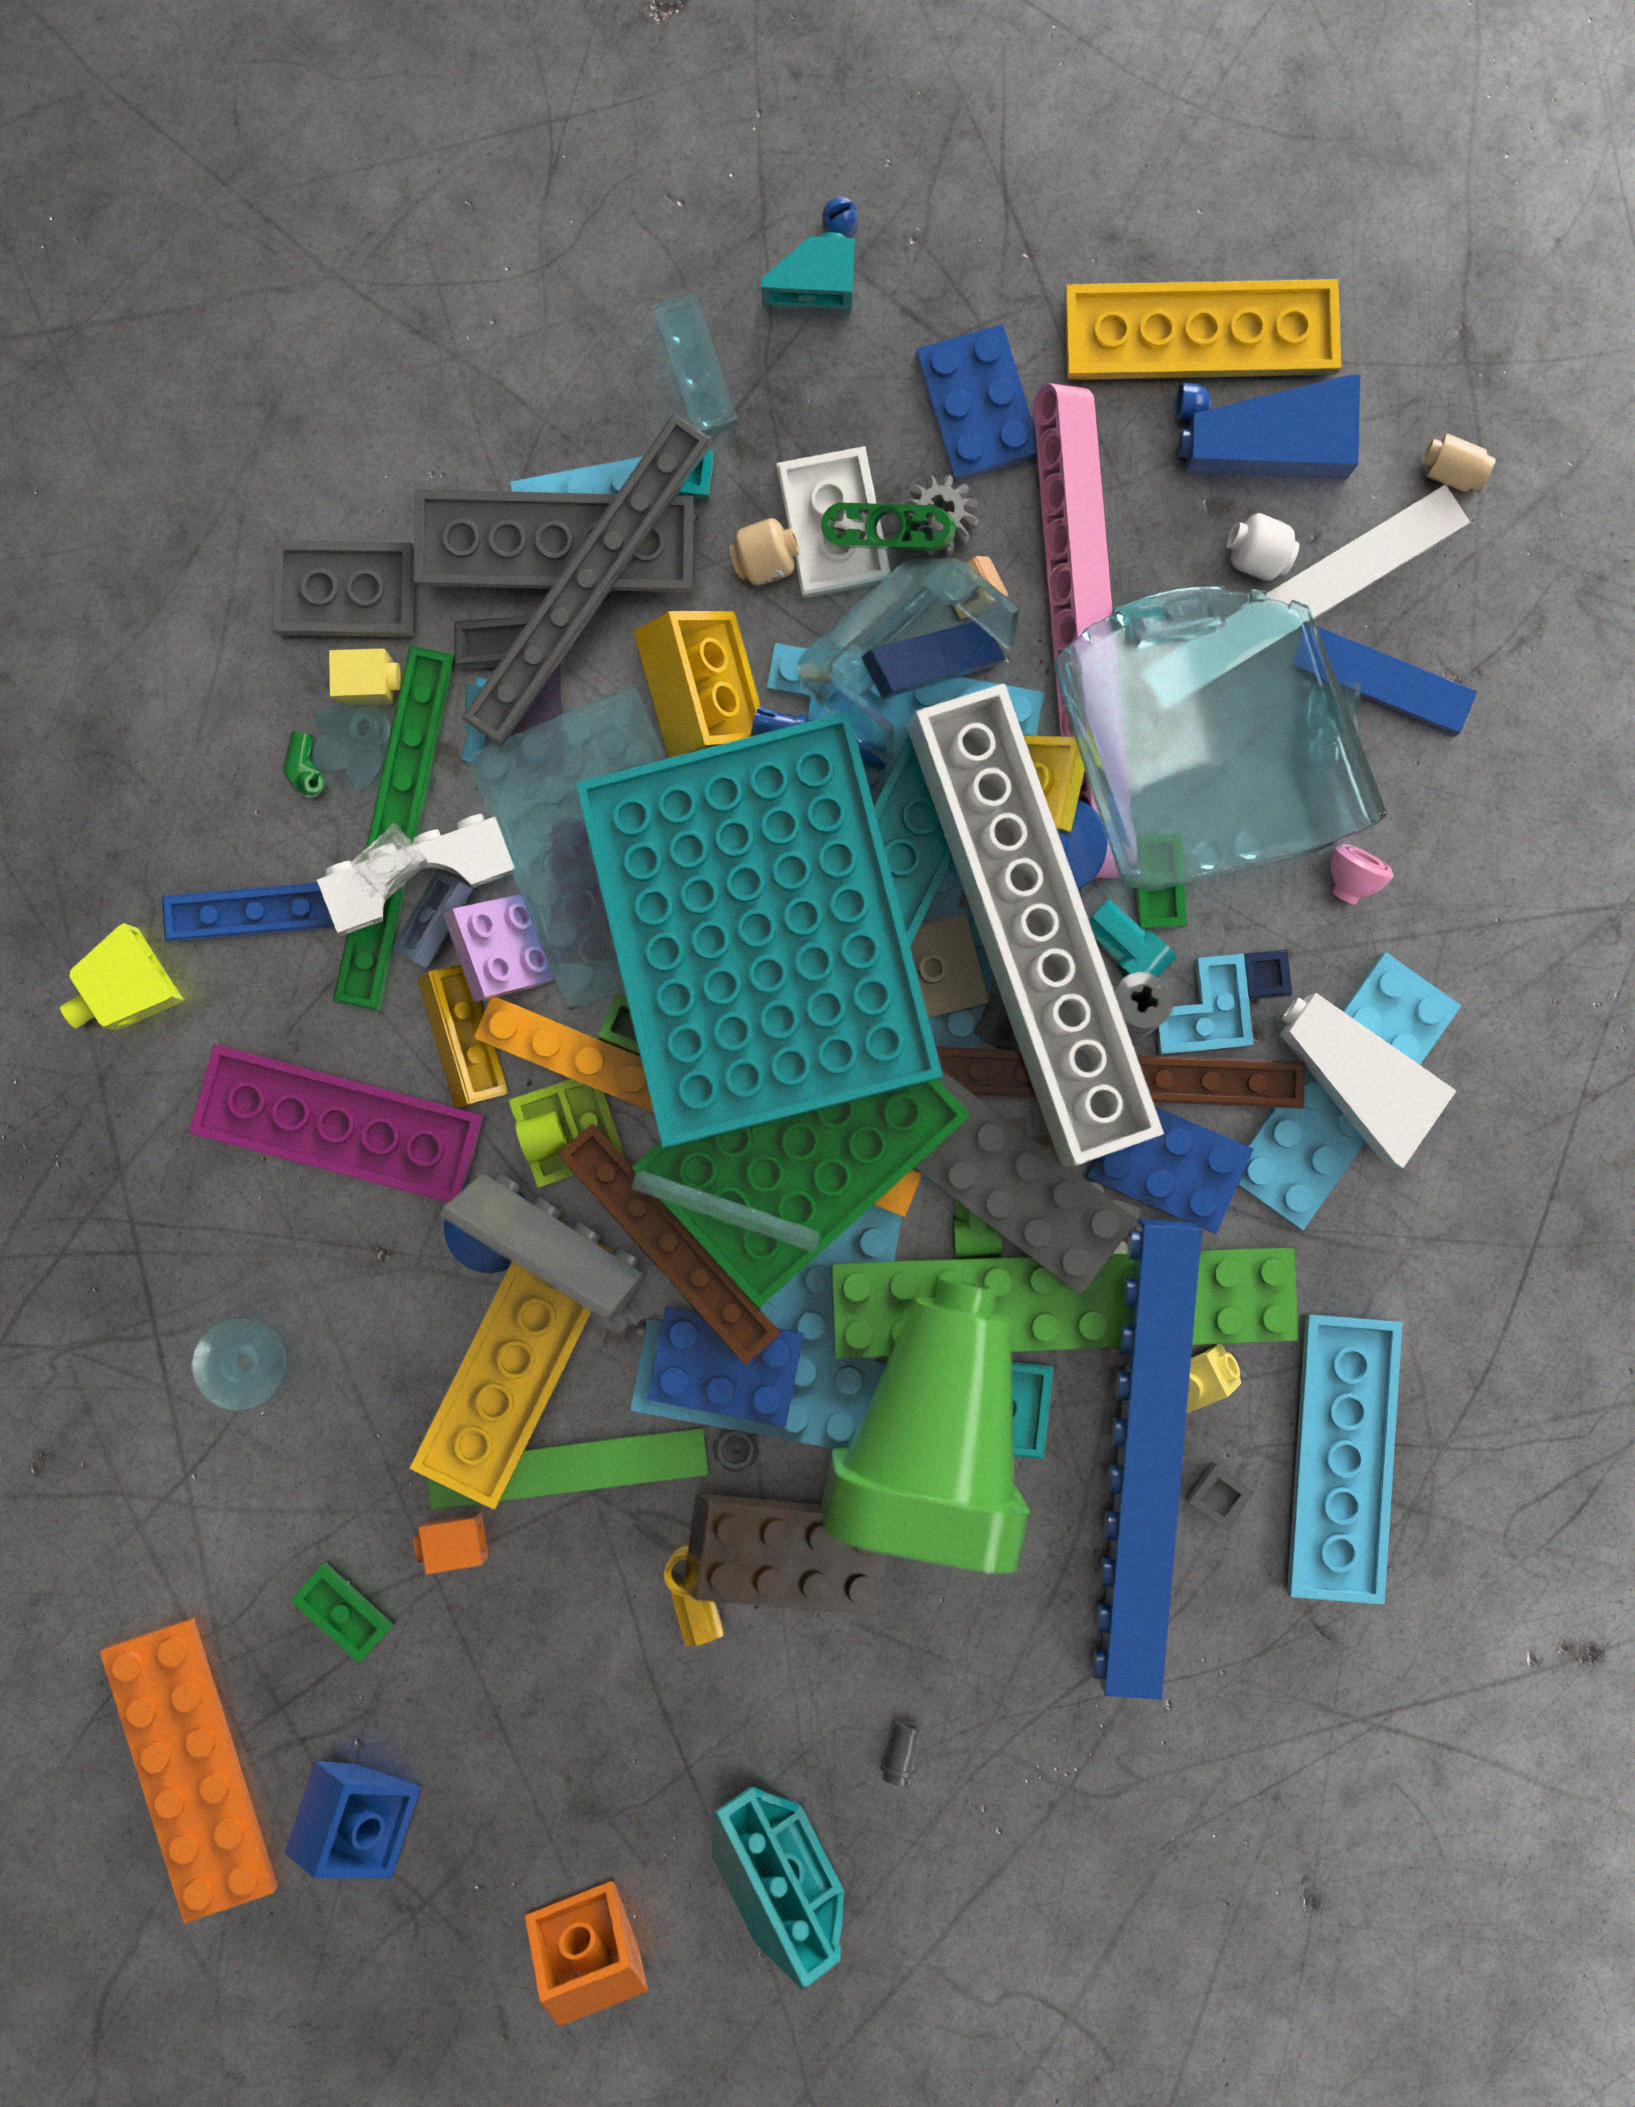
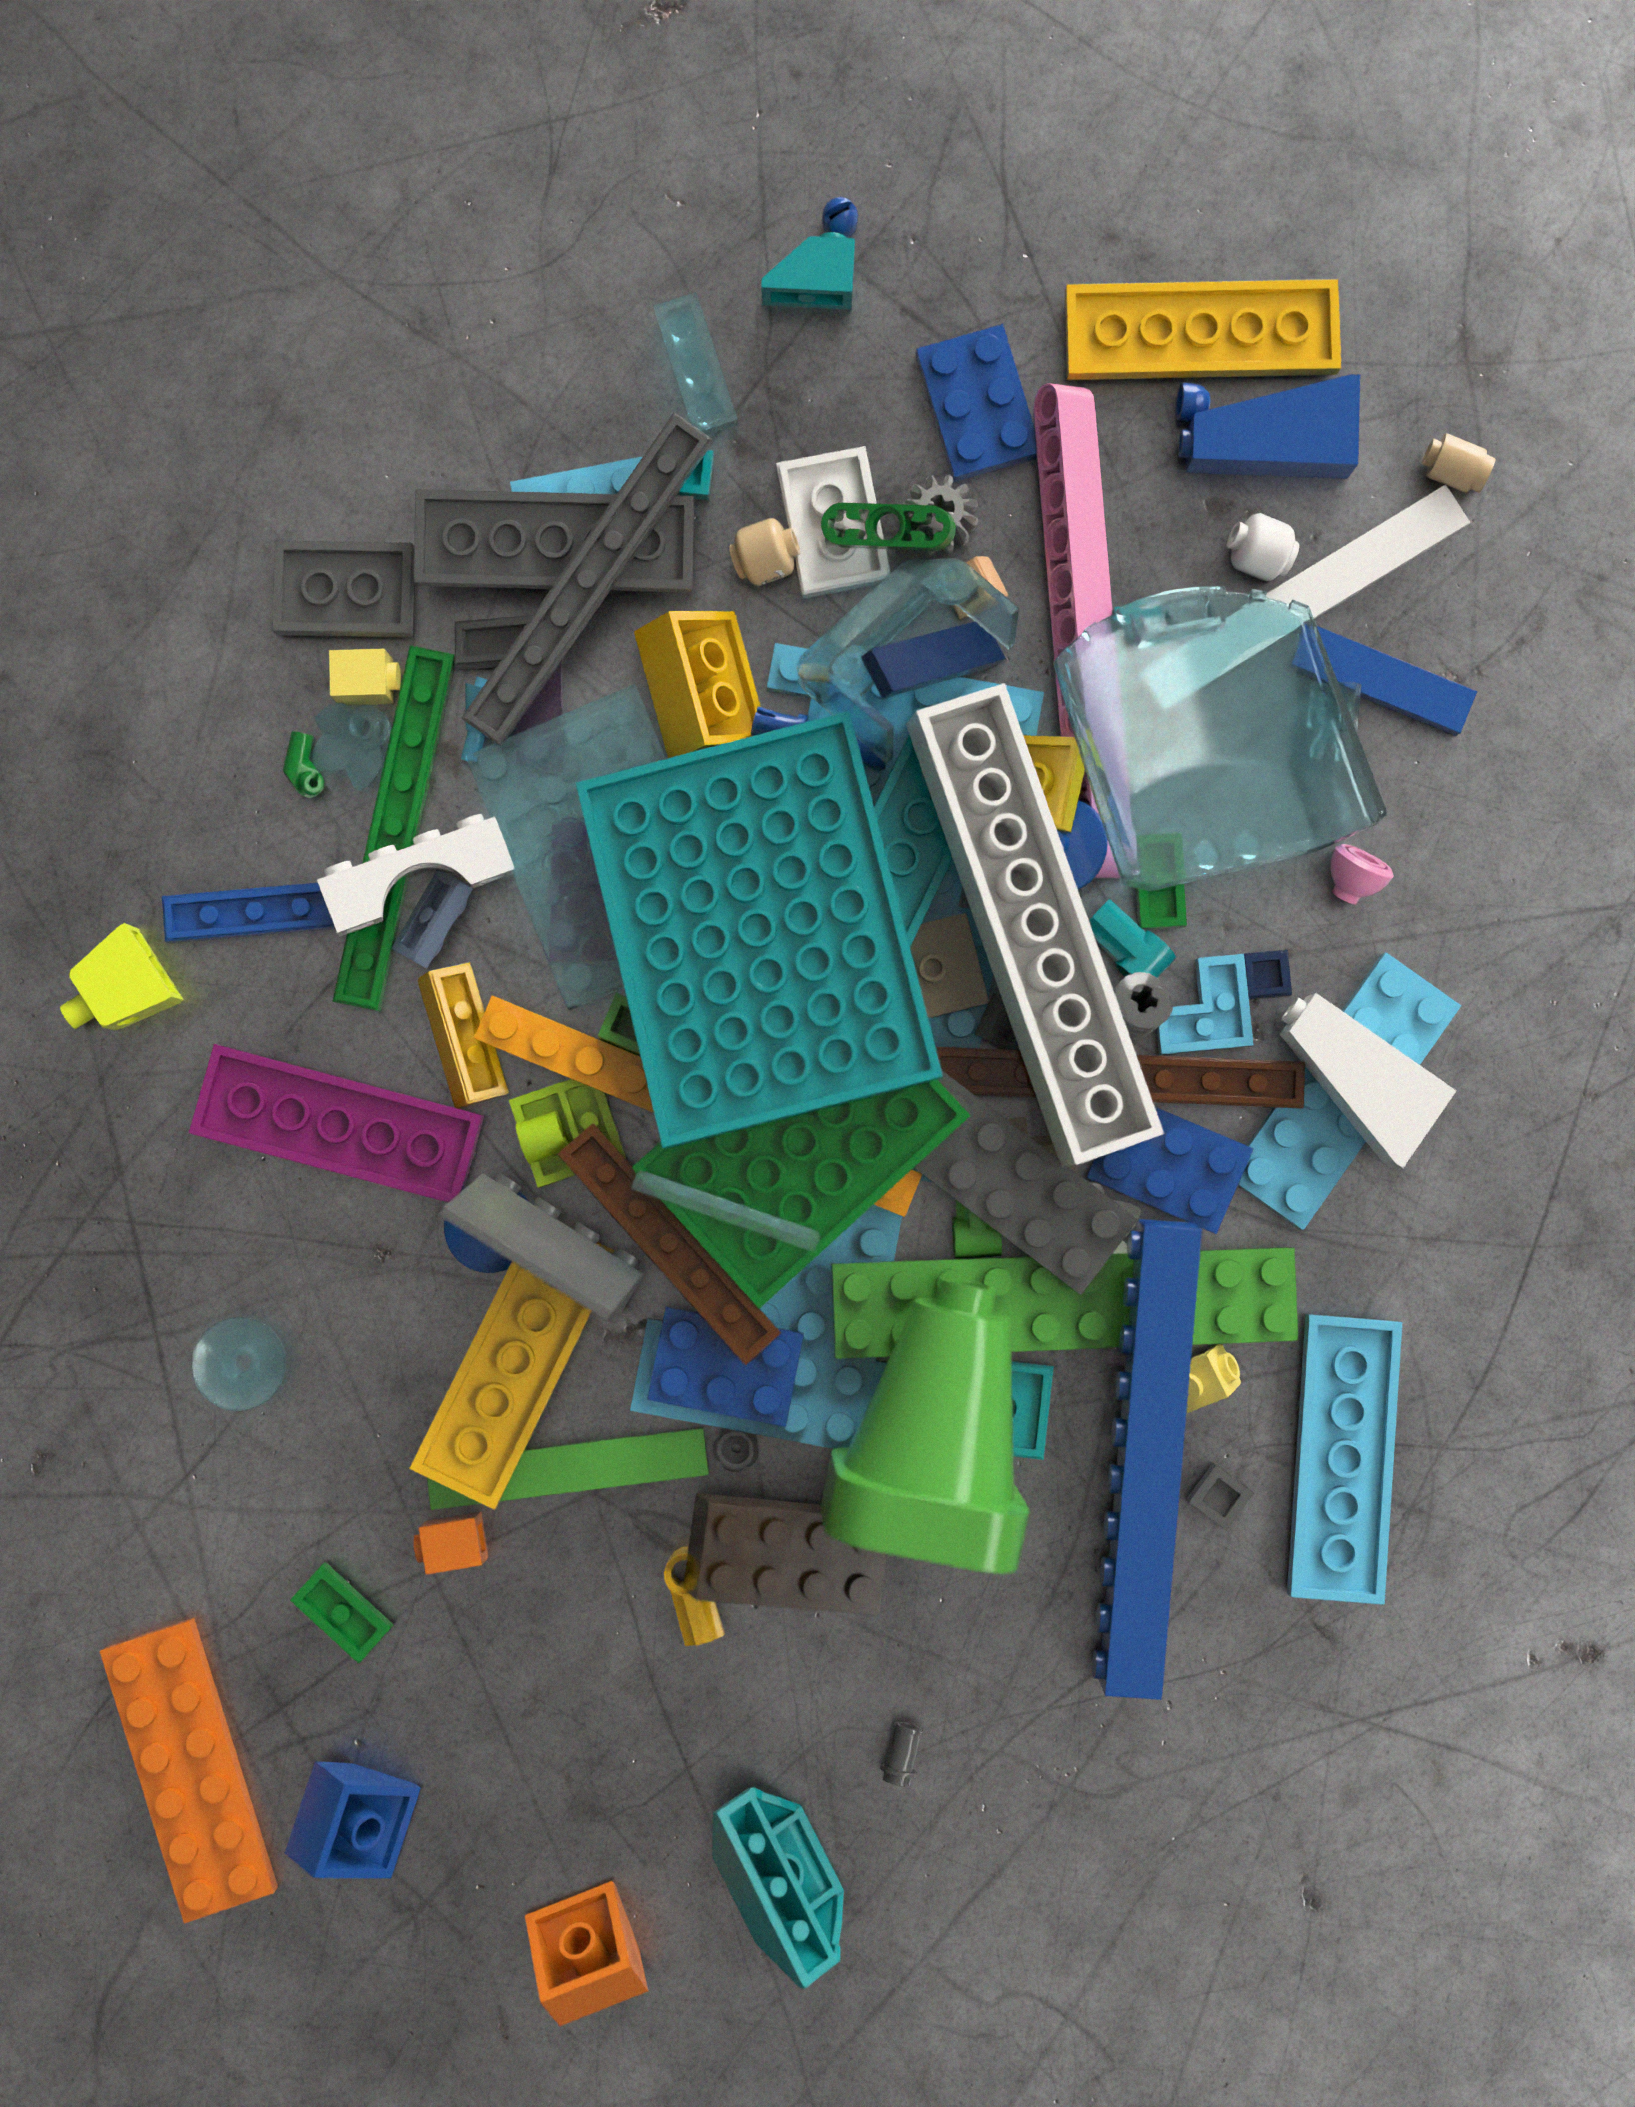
(407, 859): clear brick -> none
(498, 947): lavender plate -> none

